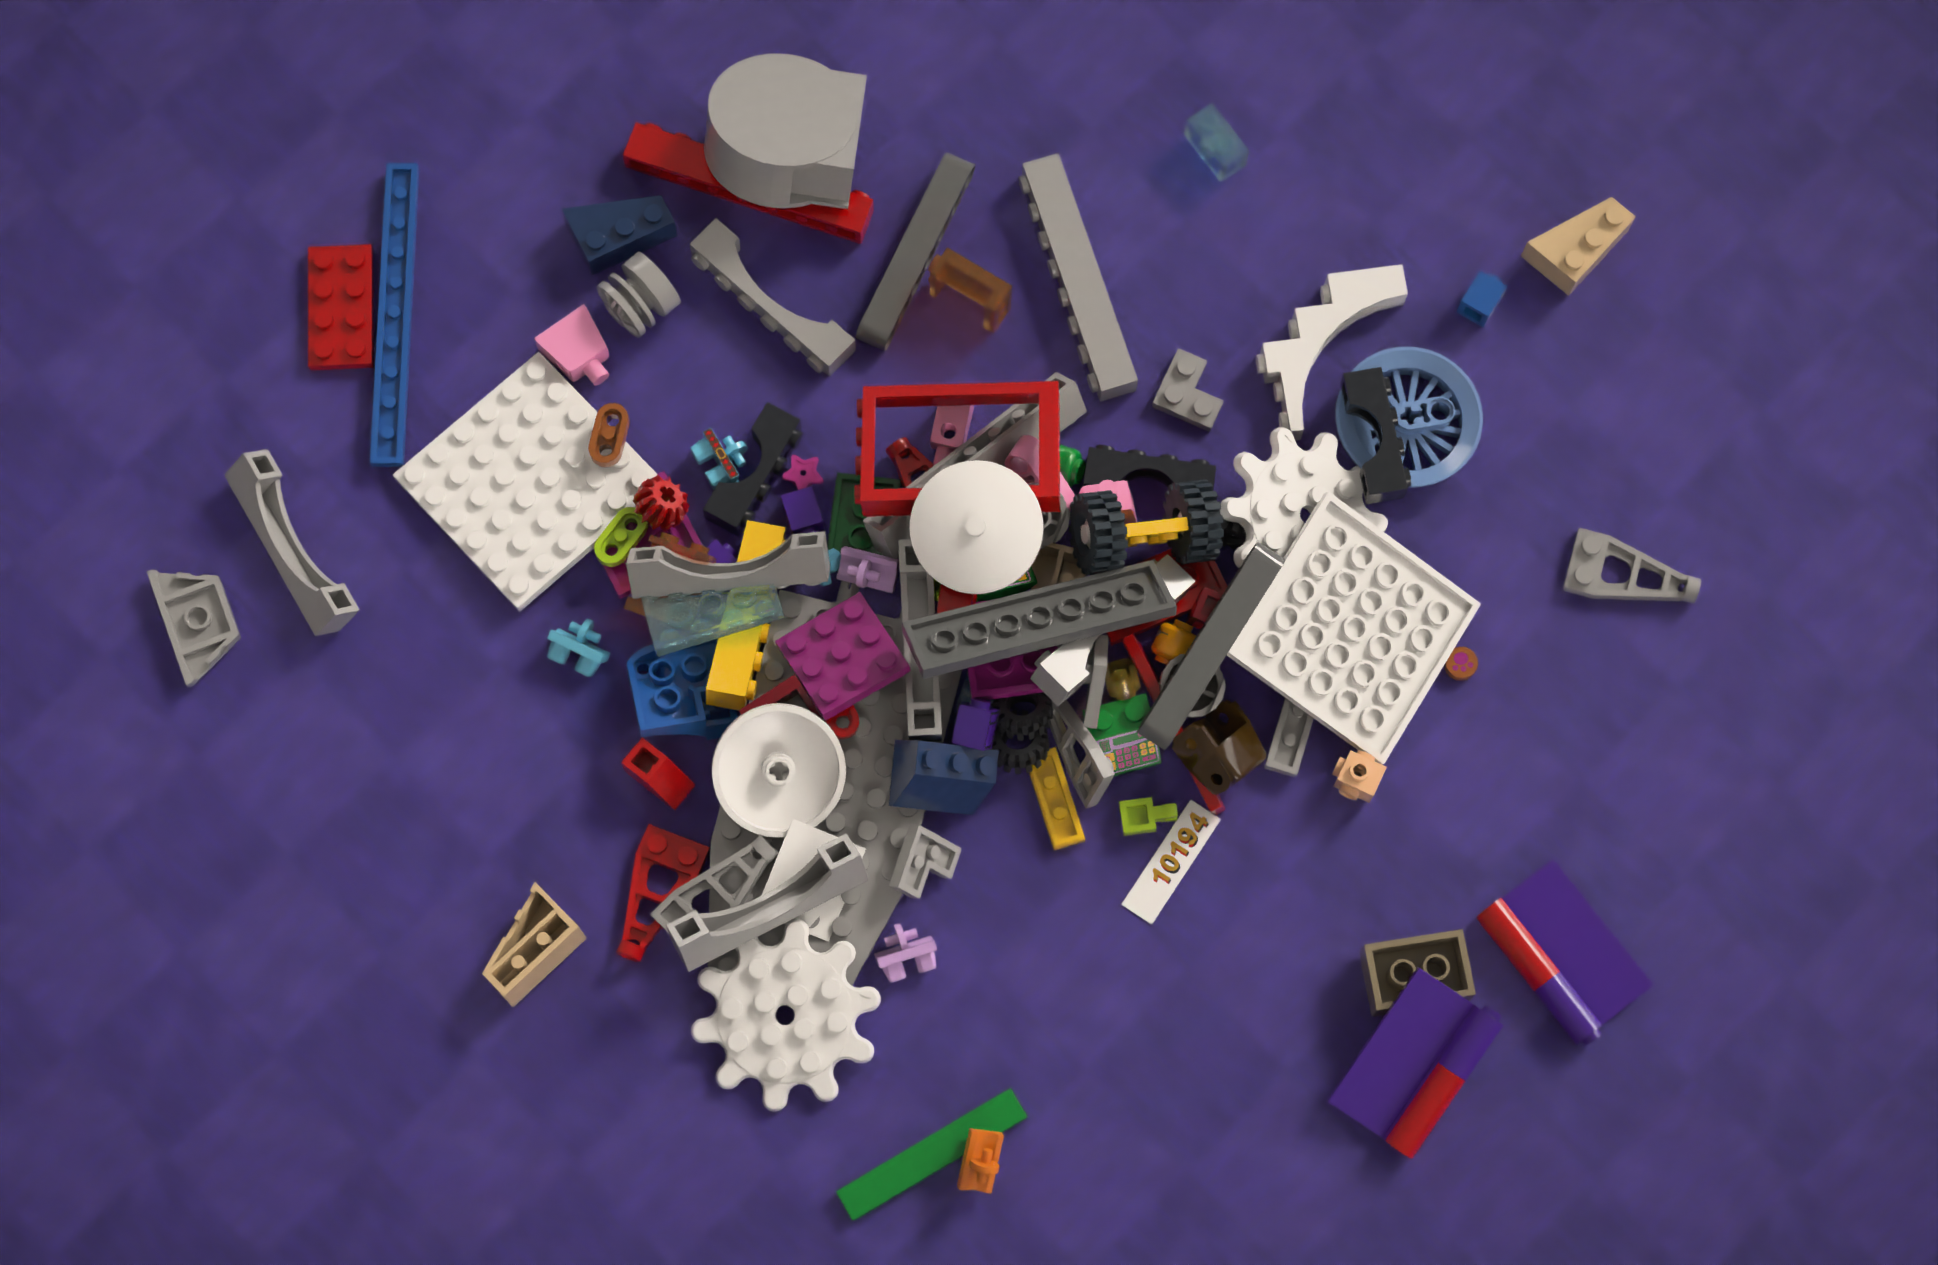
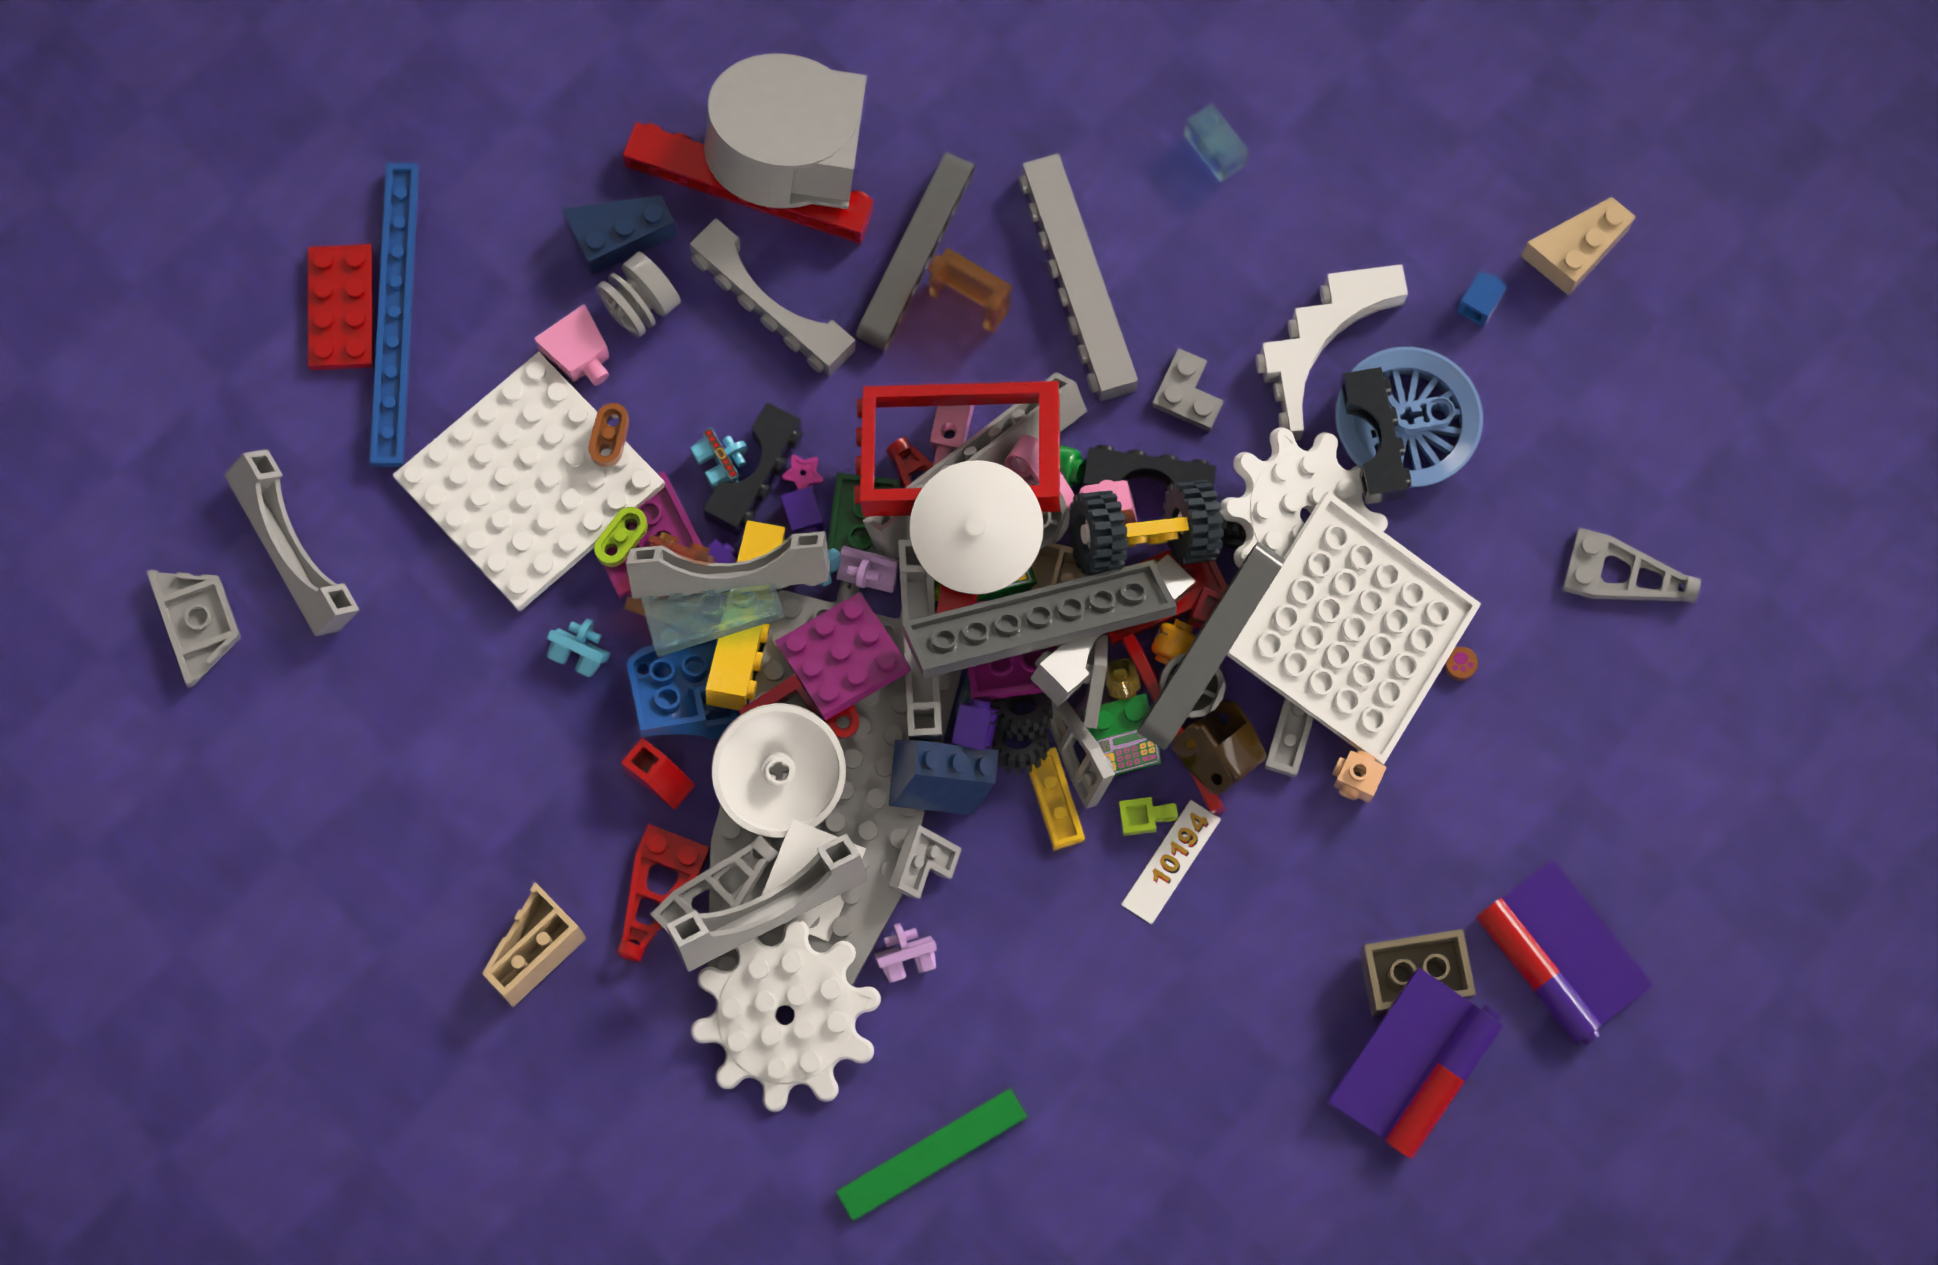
(661, 503): red gear -> none
(980, 1160): orange hips -> none

